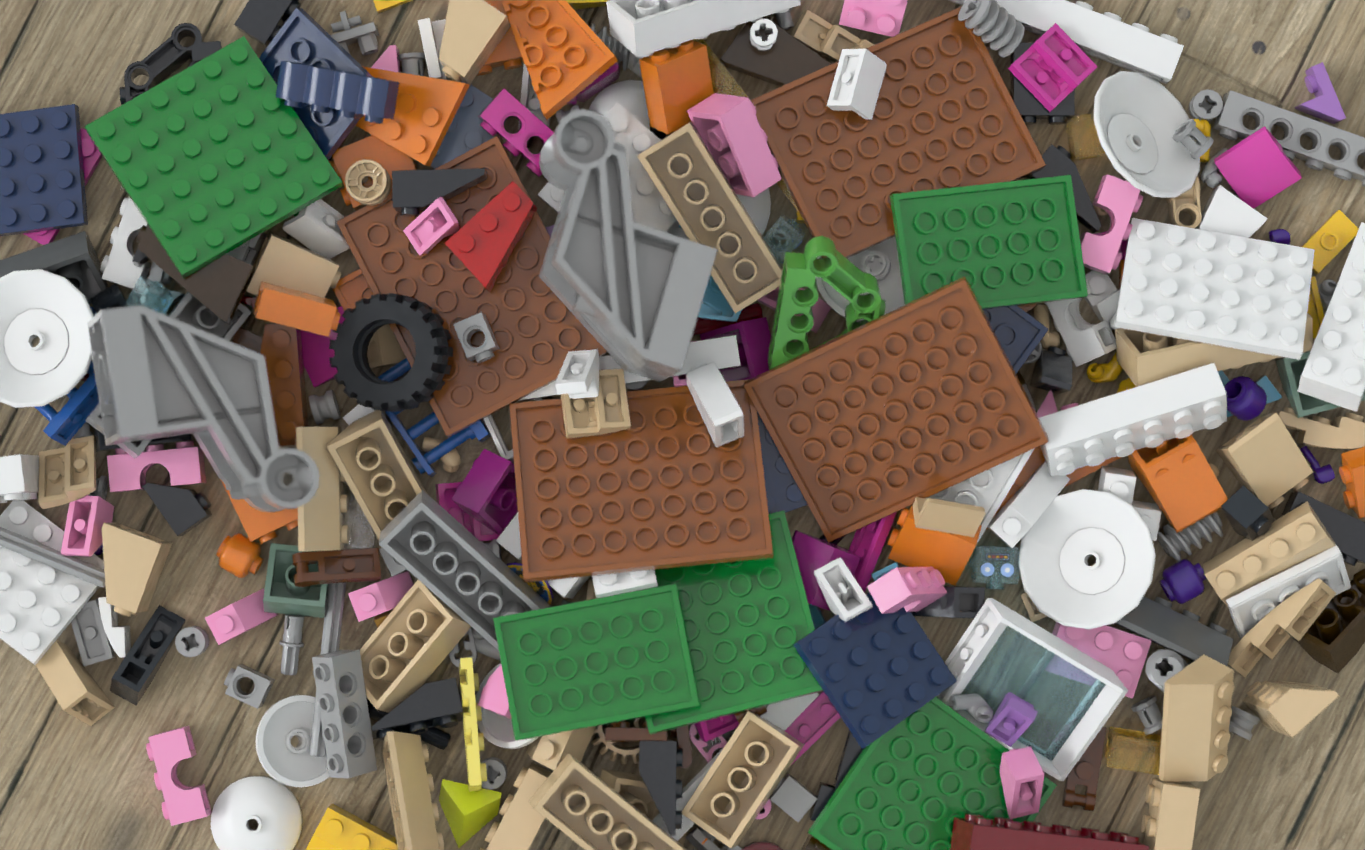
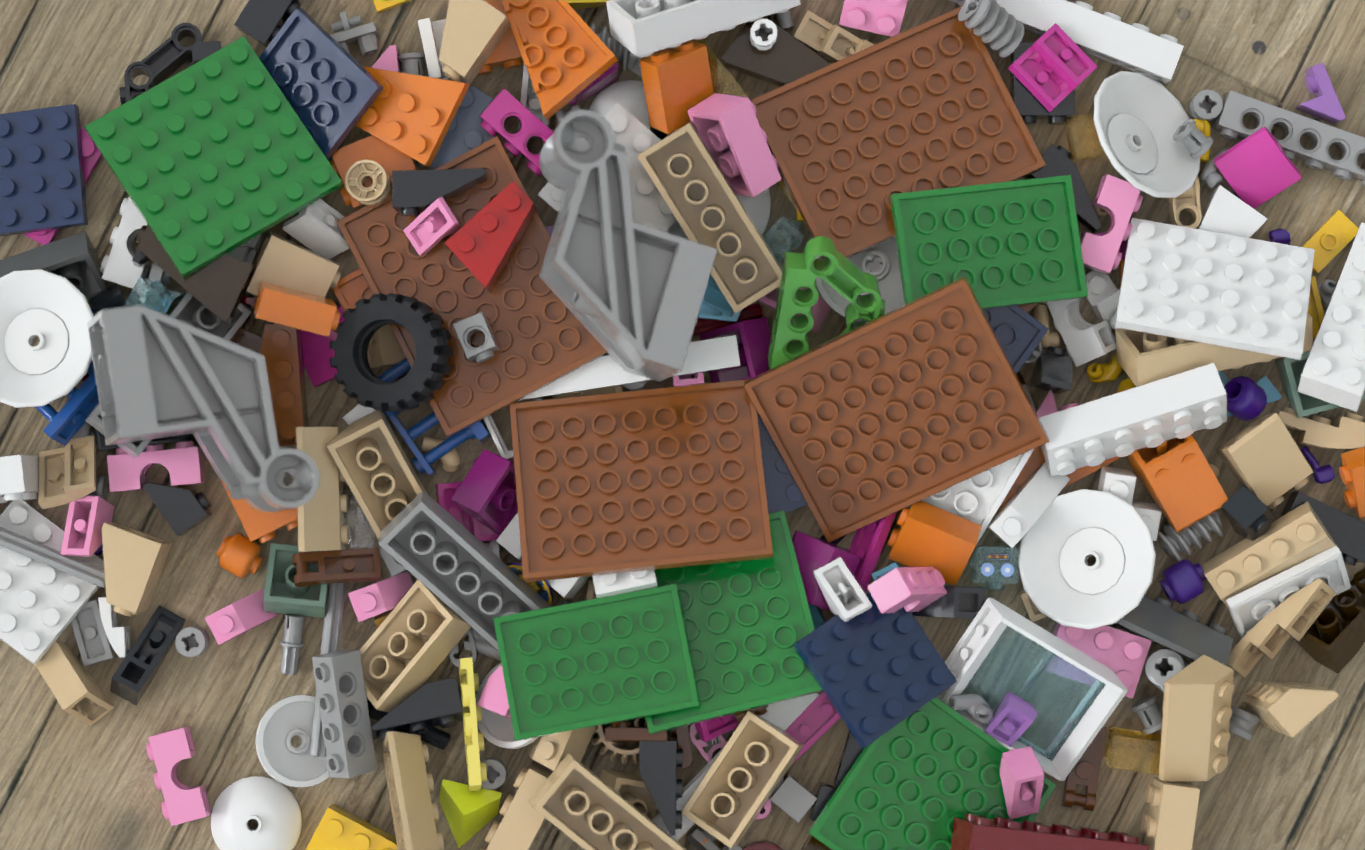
(261, 681): light grey brick -> none
(324, 407): light grey wheel -> none
(337, 90): dark blue brick -> none
(579, 374): white slope -> none
(598, 414): tan slope -> none
(715, 403): white slope -> none
(857, 82): white panel -> none
(947, 516): tan panel -> none

